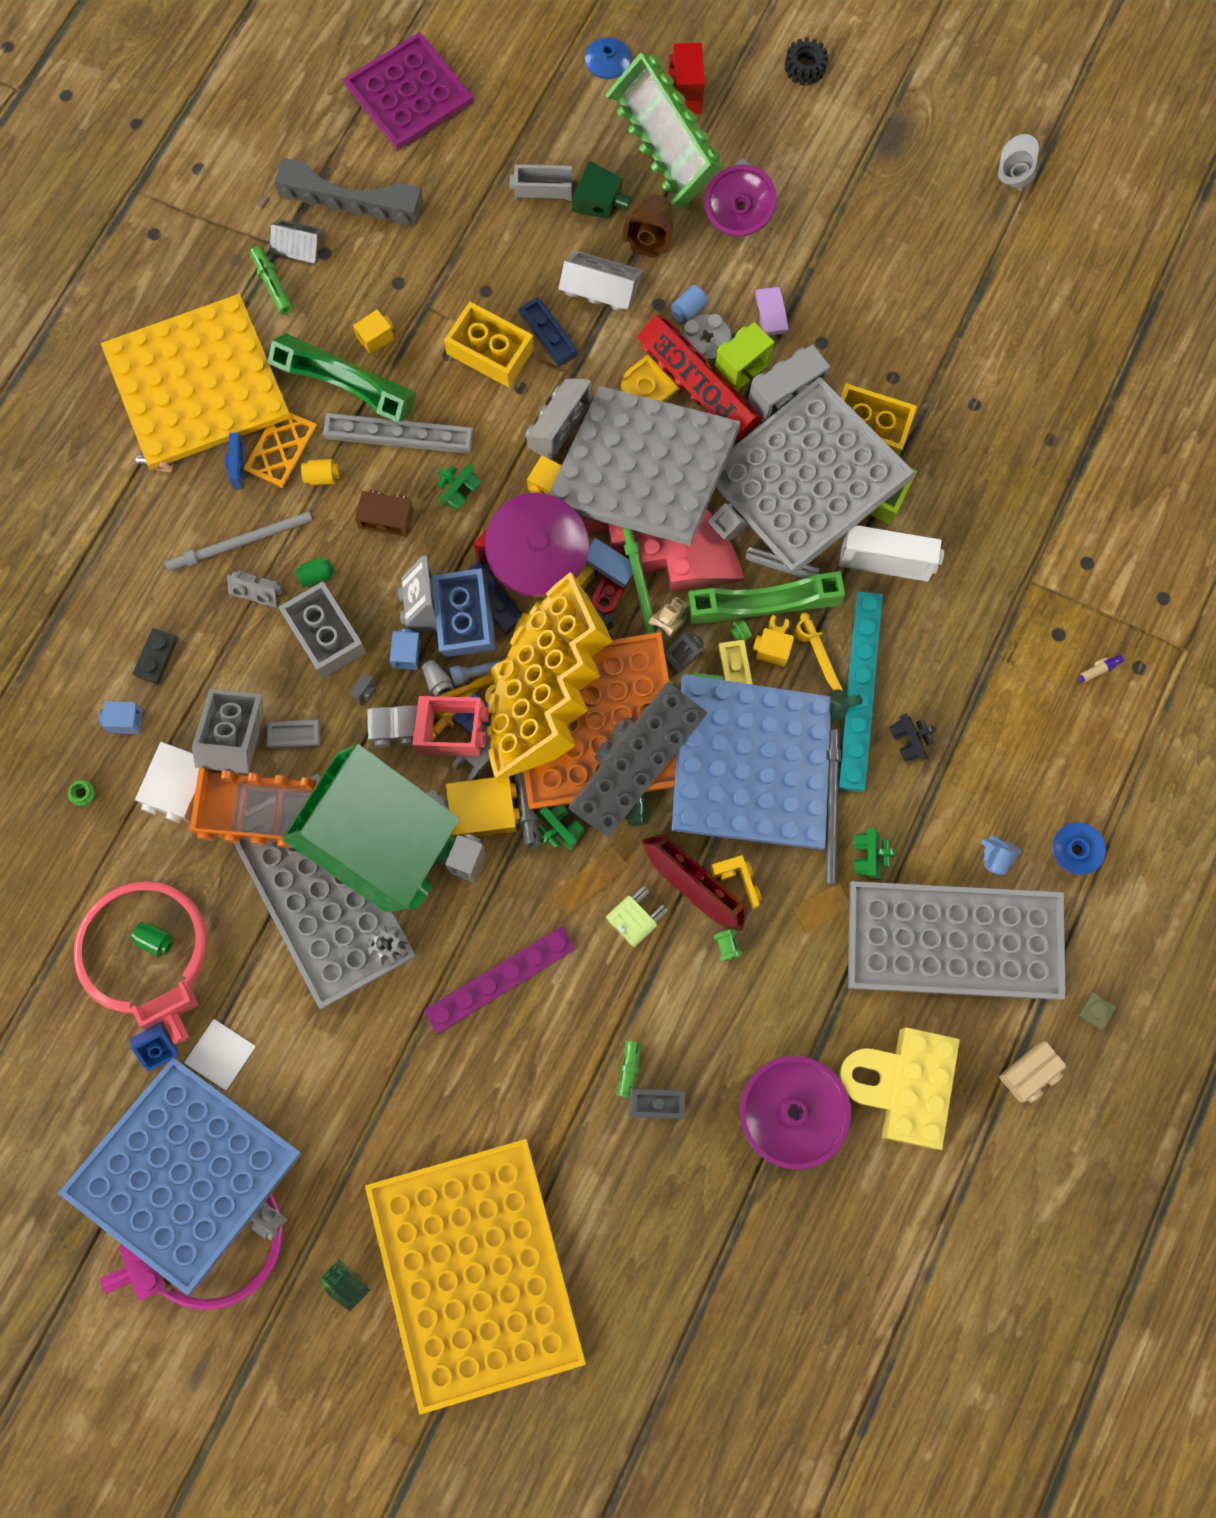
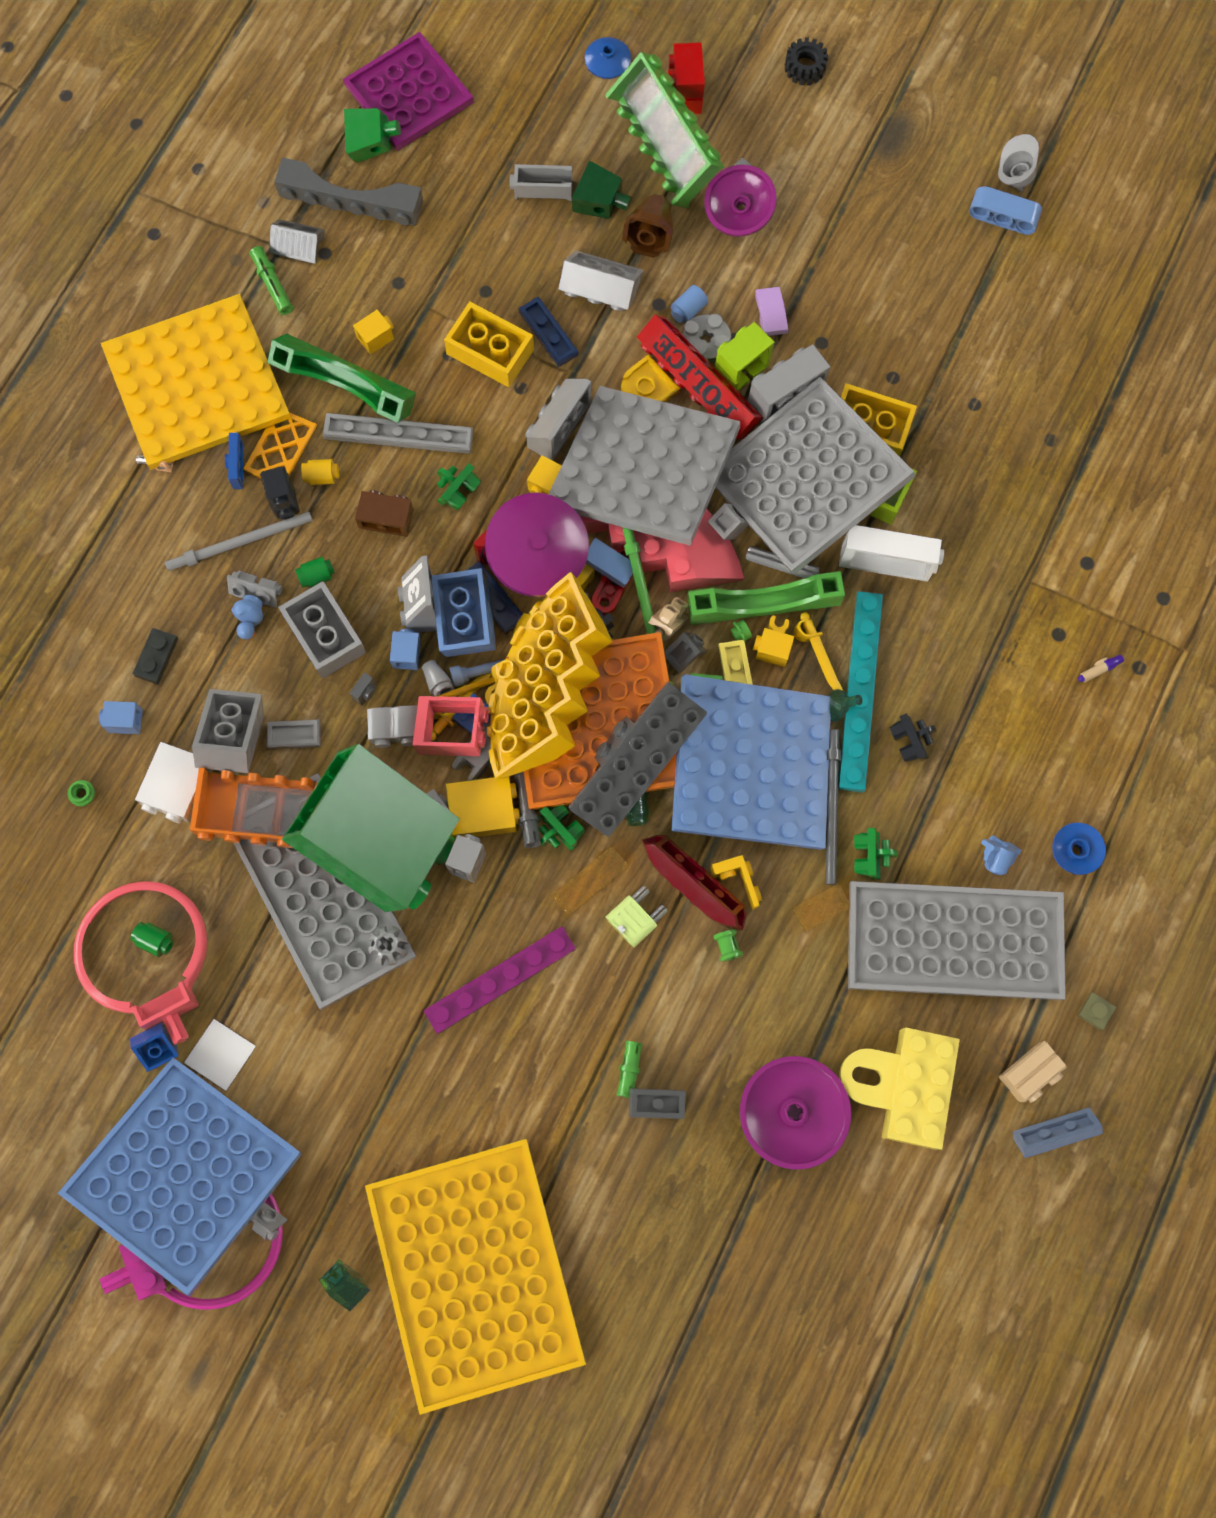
(249, 613): none -> medium blue animal
(280, 492): none -> black brick
(368, 133): none -> green torso
(1005, 210): none -> medium blue beam
(1057, 1132): none -> sand blue plate

